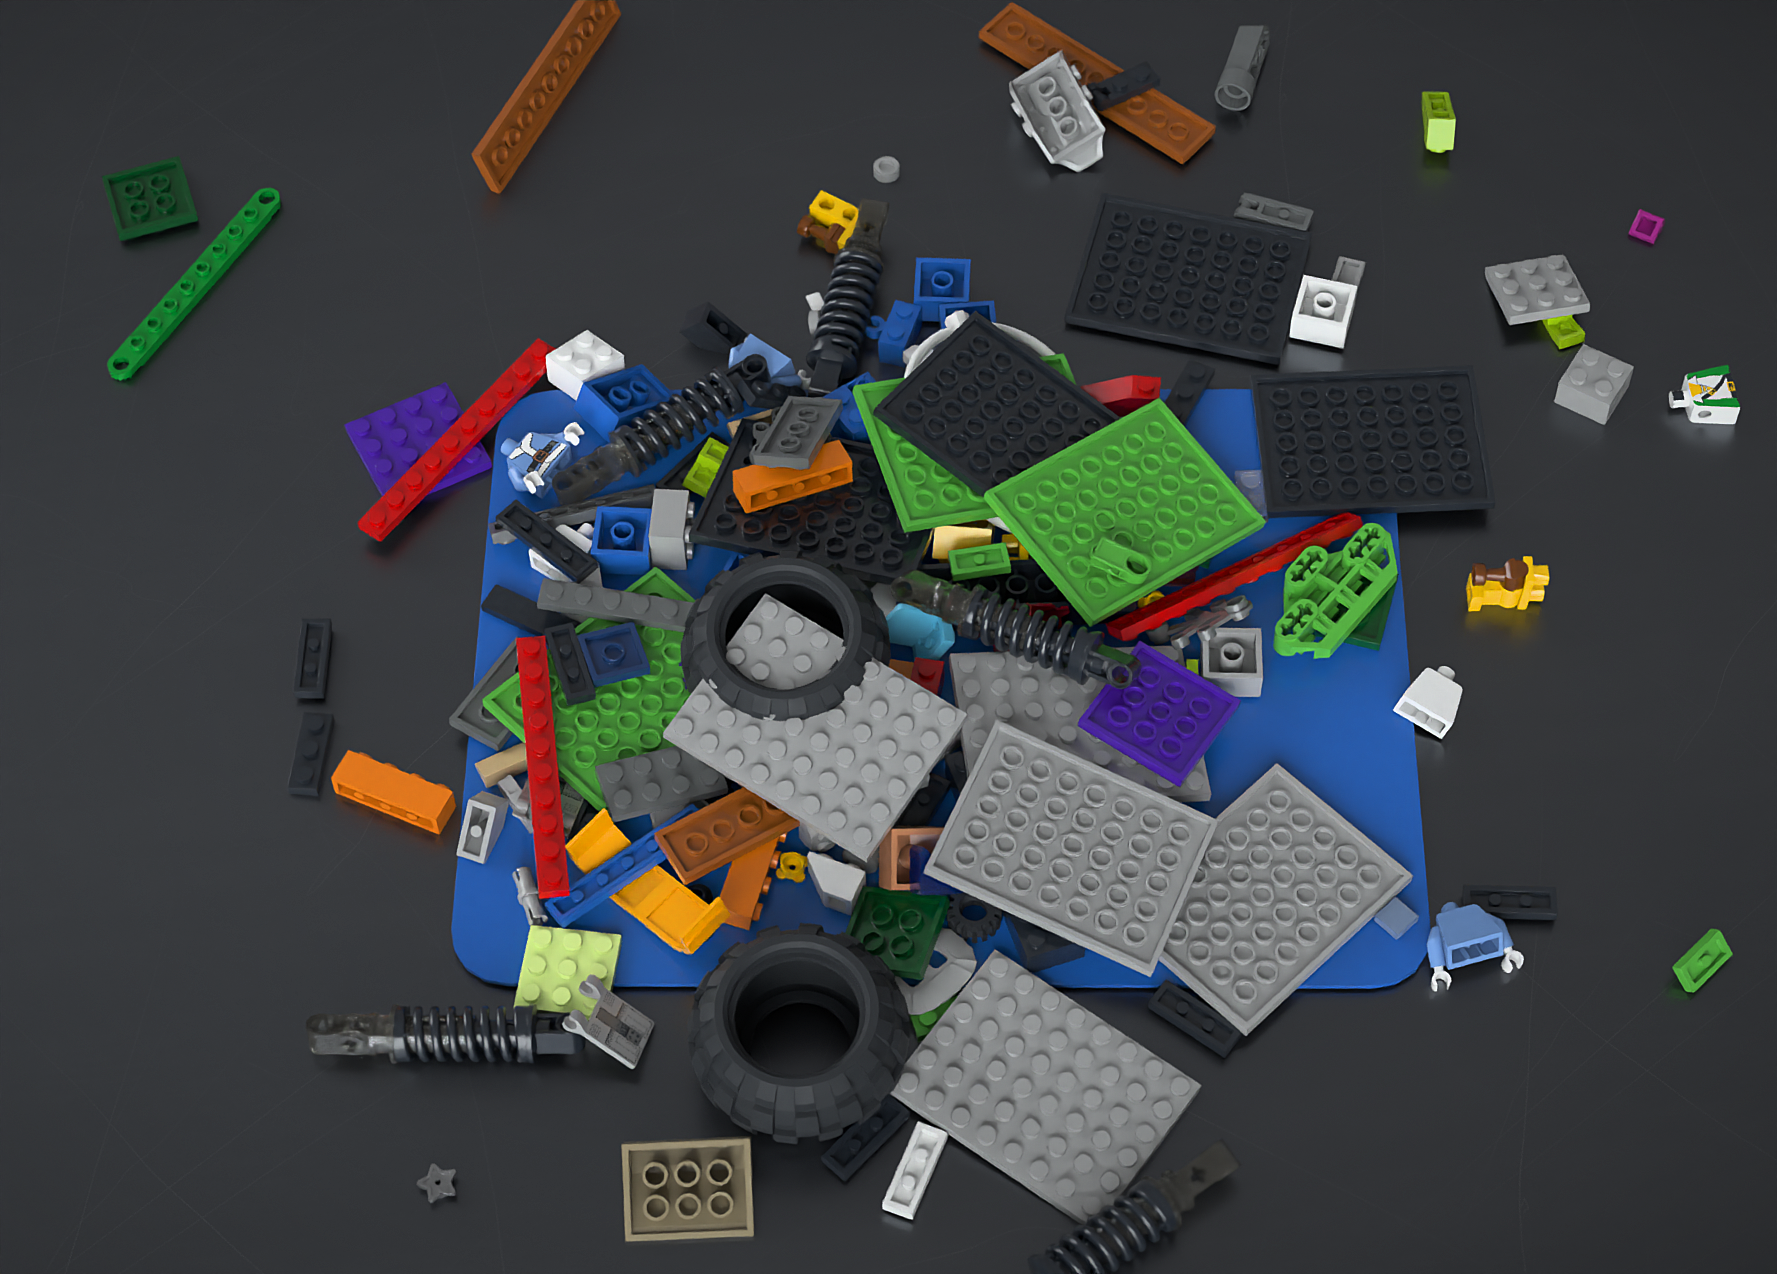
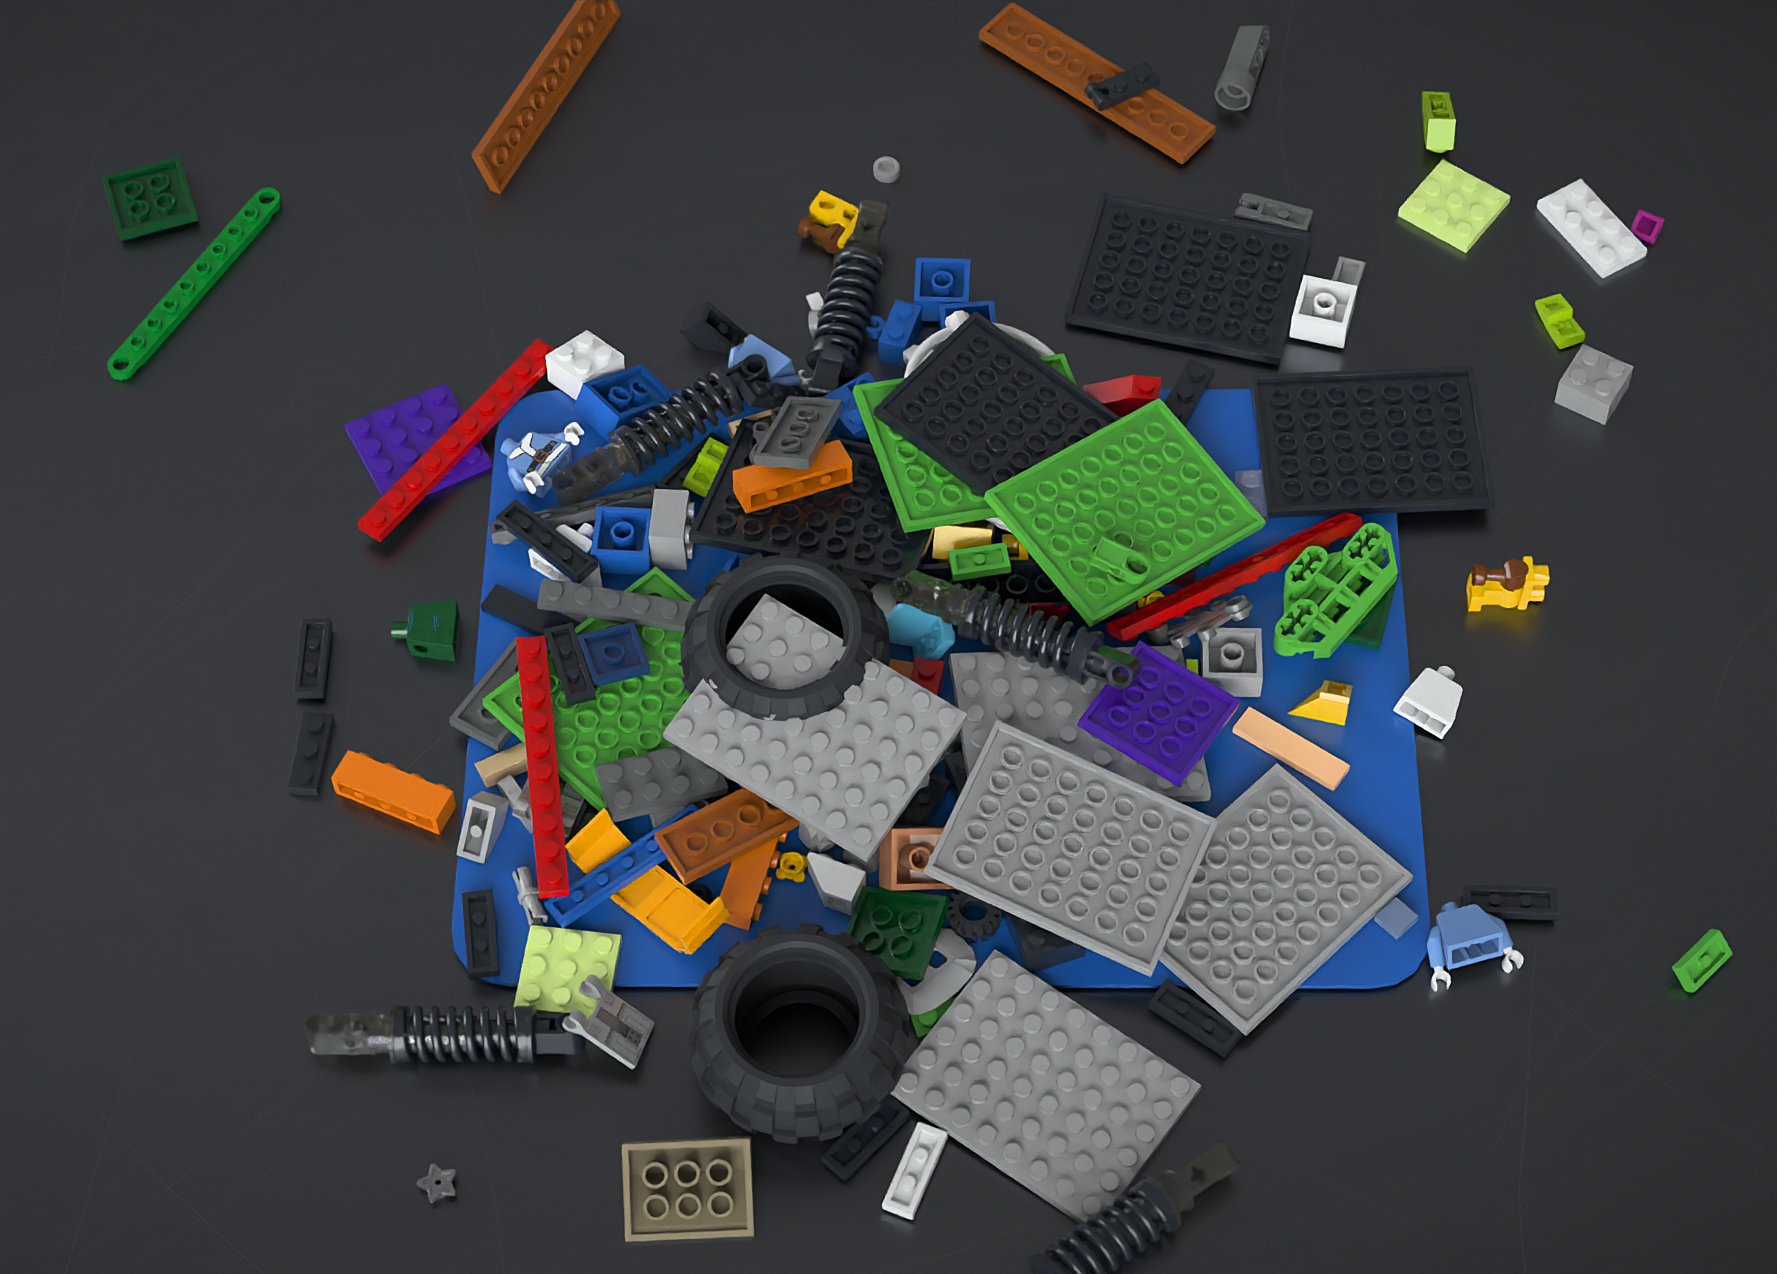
(431, 630): none -> dark green torso
(480, 934): none -> black plate
(921, 883): clear blue slope -> none
(1059, 112): light grey slope -> none
(1291, 749): none -> light nougat tile
(1326, 704): none -> yellow slope
(1454, 206): none -> yellowish green plate
(1537, 289): light grey plate -> none
(1591, 228): none -> white plate
(1708, 396): torso -> none

